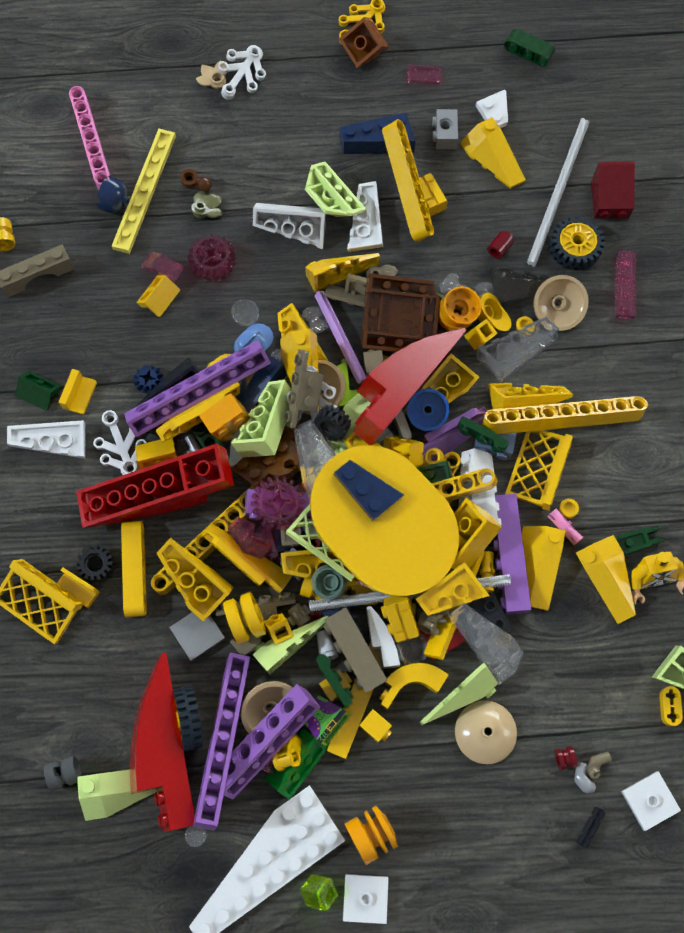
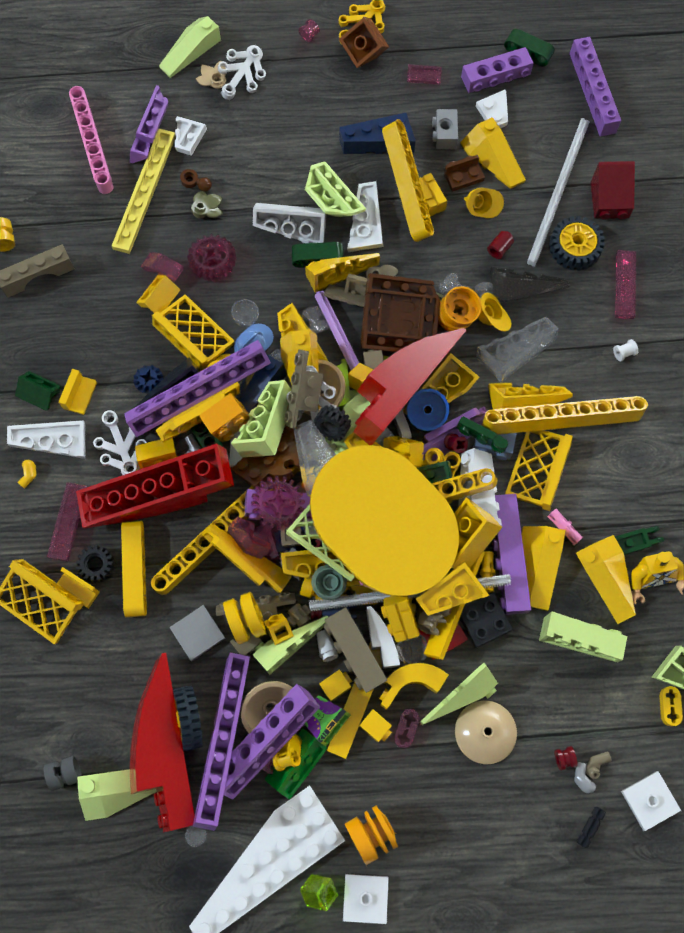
(29, 473): none -> yellow arm
(66, 524): none -> clear pink plate
(113, 195): dark blue cylinder -> none
(149, 126): none -> medium lavender wedge
(180, 340): none -> yellow fence
(188, 135): none -> white wing
(191, 44): none -> yellowish green wedge
(195, 580): yellow wedge -> none
(309, 30): none -> clear pink wheel
(309, 252): none -> dark green beam
(334, 680): dark green hinge -> none
(358, 375): none -> yellow panel
(366, 489): dark blue wing -> none
(411, 730): none -> clear pink beam
(456, 443): none -> dark red bush
(463, 173): none -> reddish brown bracket
(480, 334): yellow brick -> none
(484, 202): none -> yellow piece
(488, 642): clear wedge -> none
(497, 70): none -> medium lavender brick
(522, 322): yellow tile -> none
(568, 508): yellow tile -> none
(572, 300): tan dish -> none
(583, 637): none -> yellowish green wedge
(595, 86): none -> medium lavender brick
(625, 350): none -> white bush

